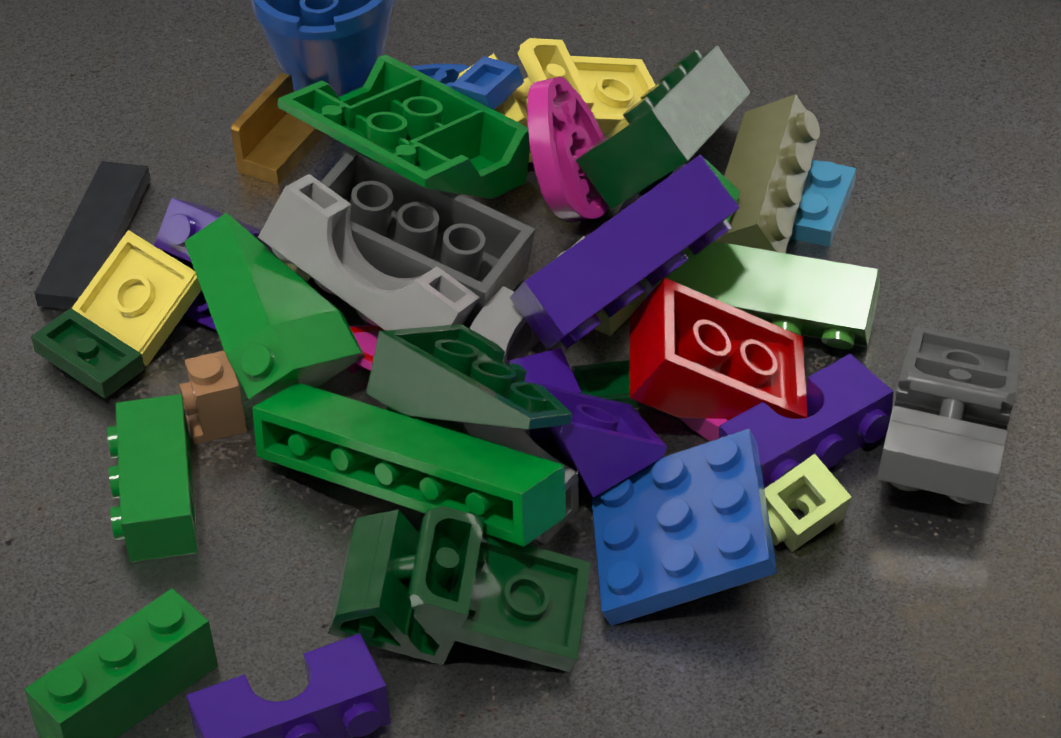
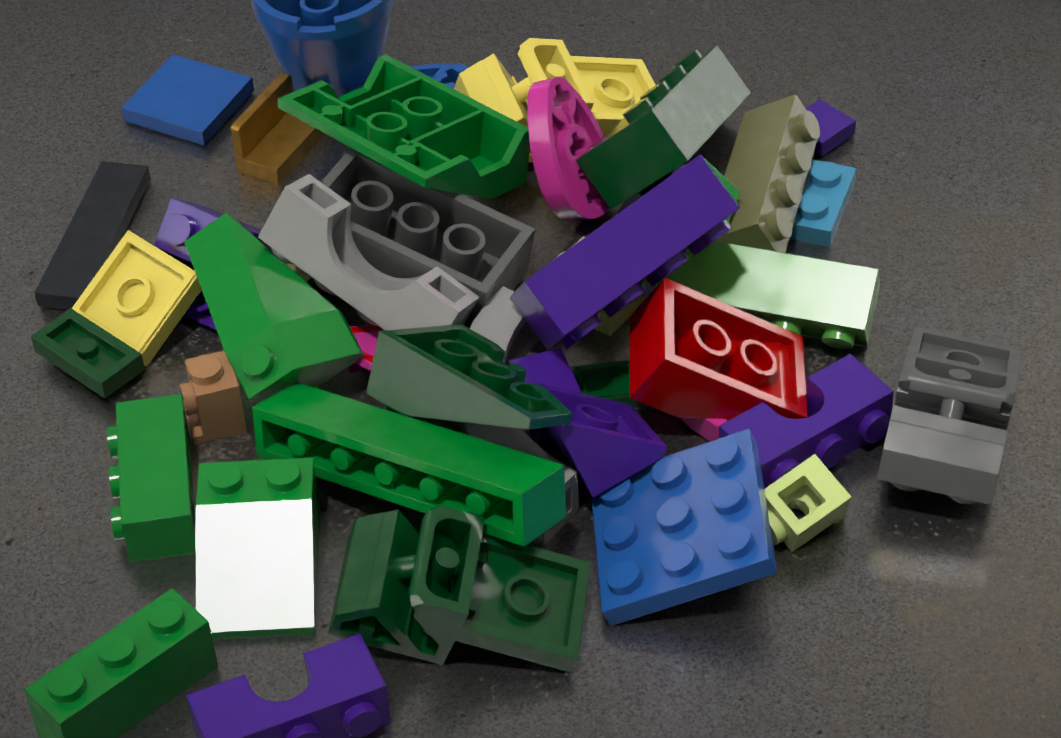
(188, 99): none -> blue tile
(257, 547): none -> slope
(489, 81): blue plate -> none
(833, 125): none -> dark purple tile

